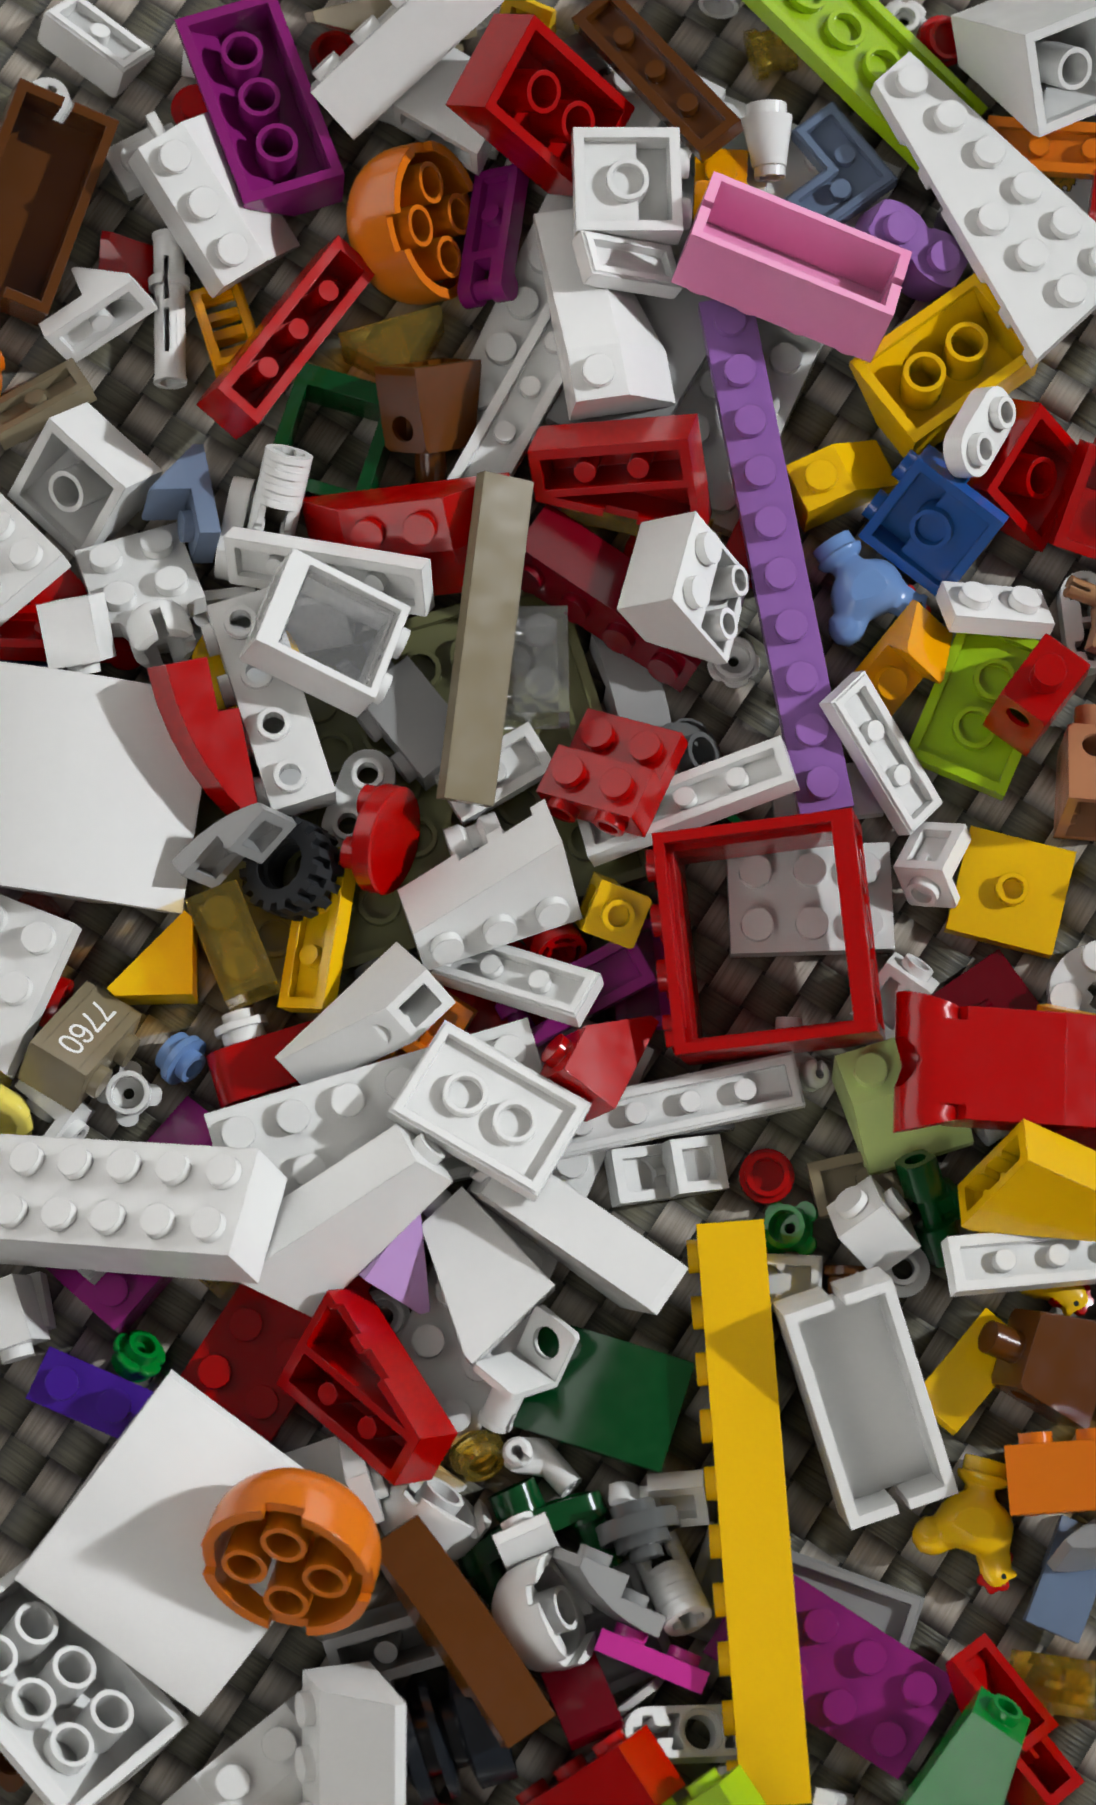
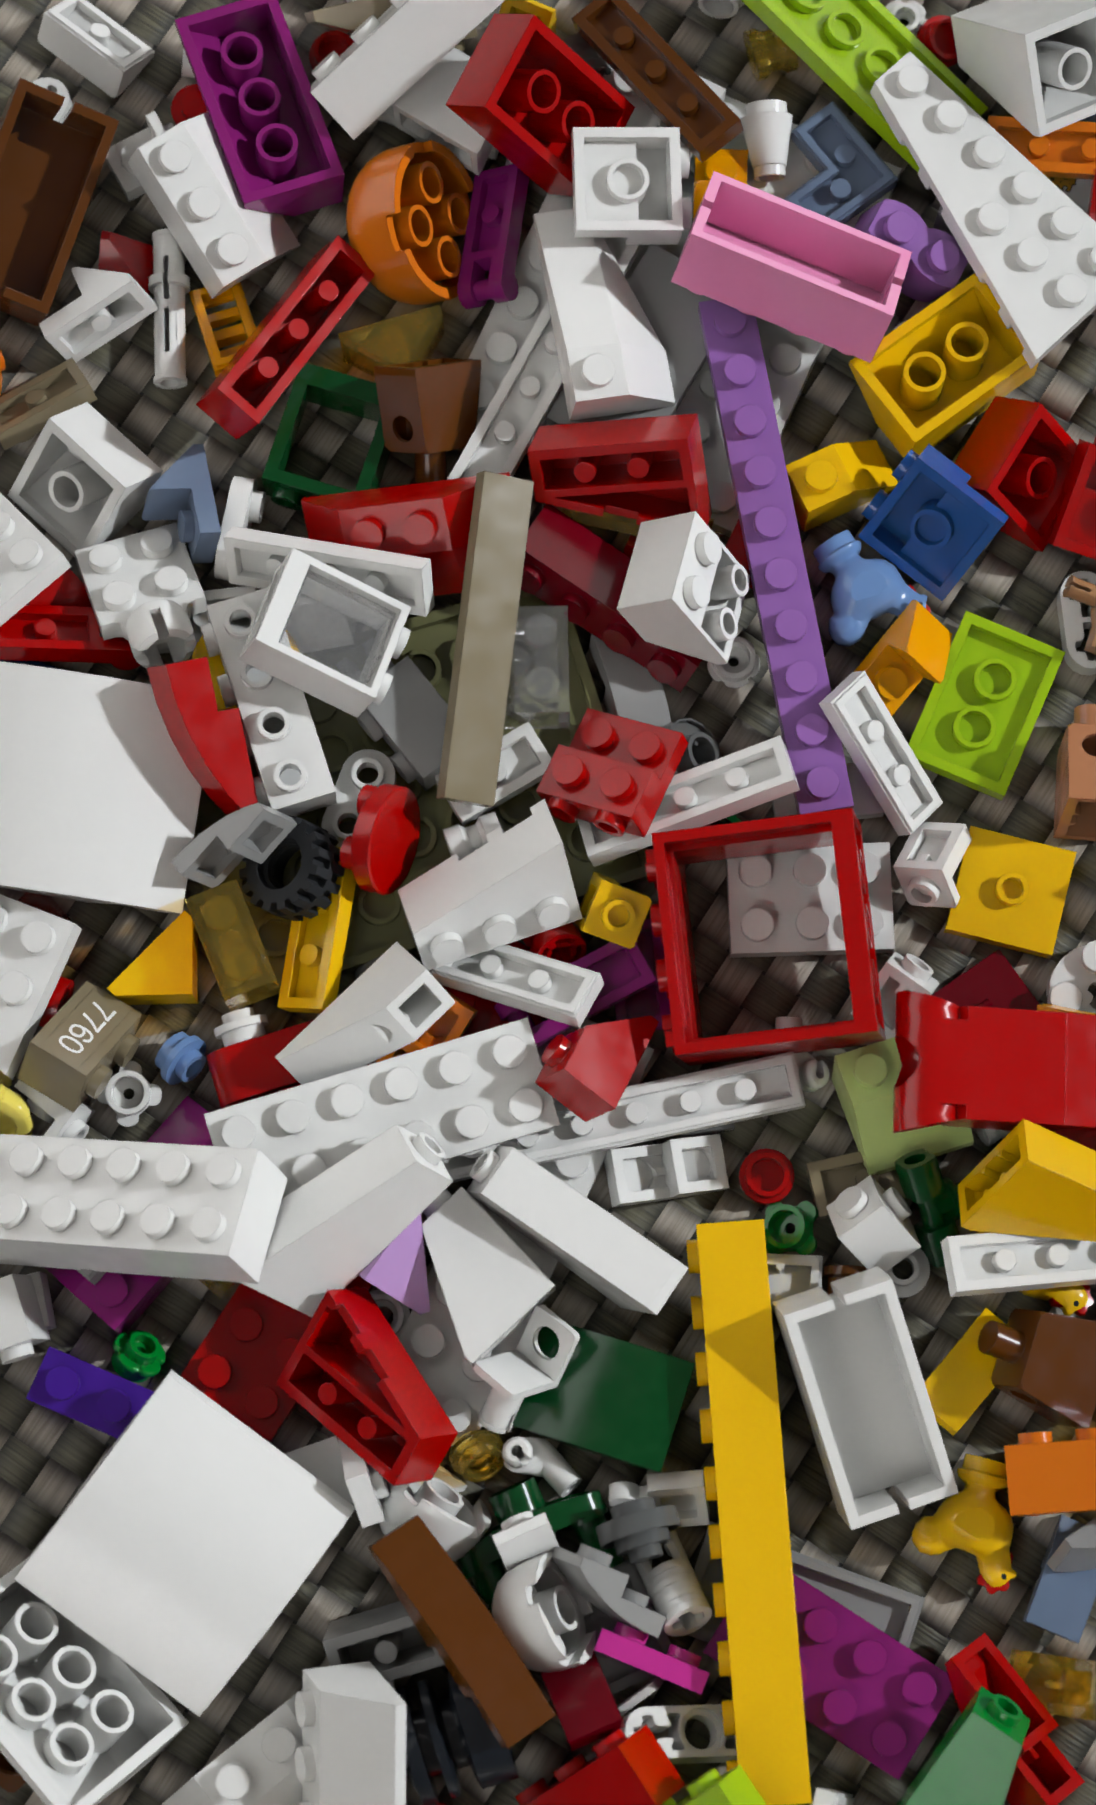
(76, 632): white brick -> none
(281, 486): white hinge -> none
(321, 1545): orange cylinder -> none
(489, 1110): white tile -> none
(626, 264): white tile -> none
(978, 431): white plate -> none
(994, 610): white plate -> none
(1038, 692): red torso -> none

